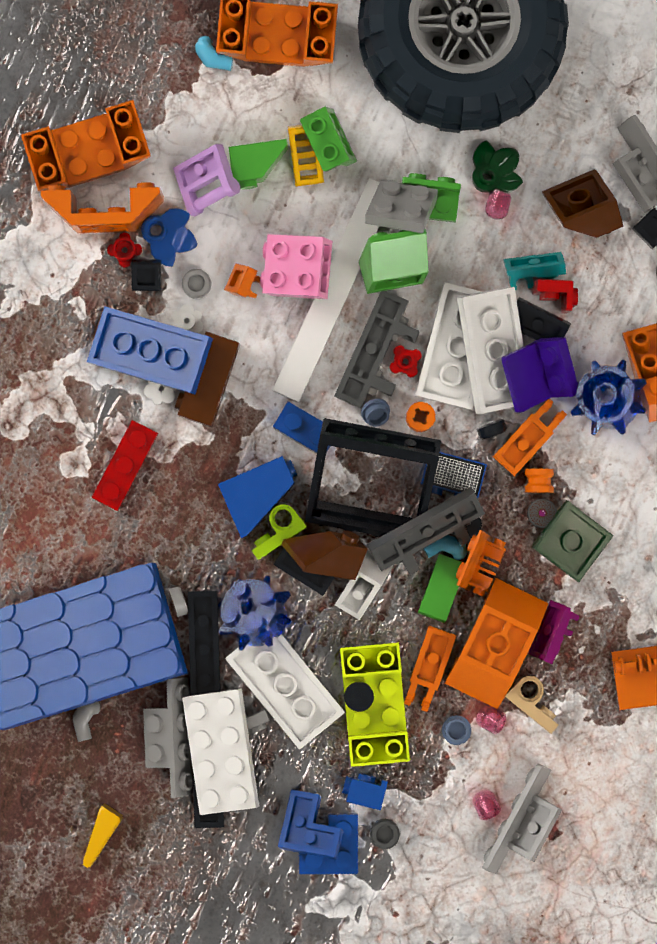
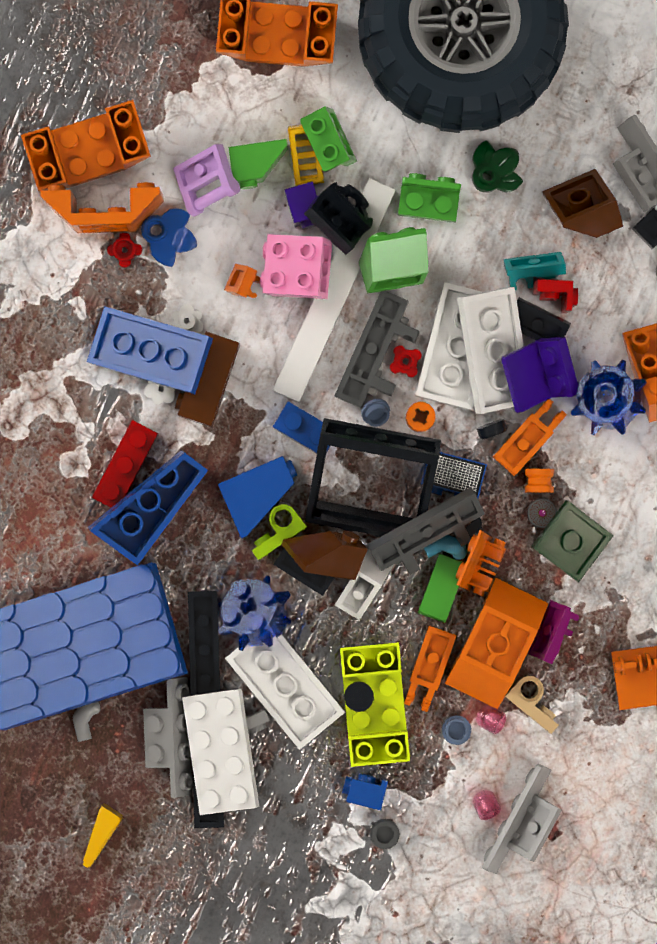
(146, 275): black tile -> none
(147, 510): none -> blue wedge
(178, 601): light grey tile -> none
(196, 283): light grey tile -> none
(209, 57): medium azure arm -> none
(299, 200): none -> dark purple brick
(300, 828): blue plate -> none
(340, 215): none -> black slope
(348, 852): blue plate -> none
(401, 206): light grey plate -> none
(498, 205): clear pink piece -> none

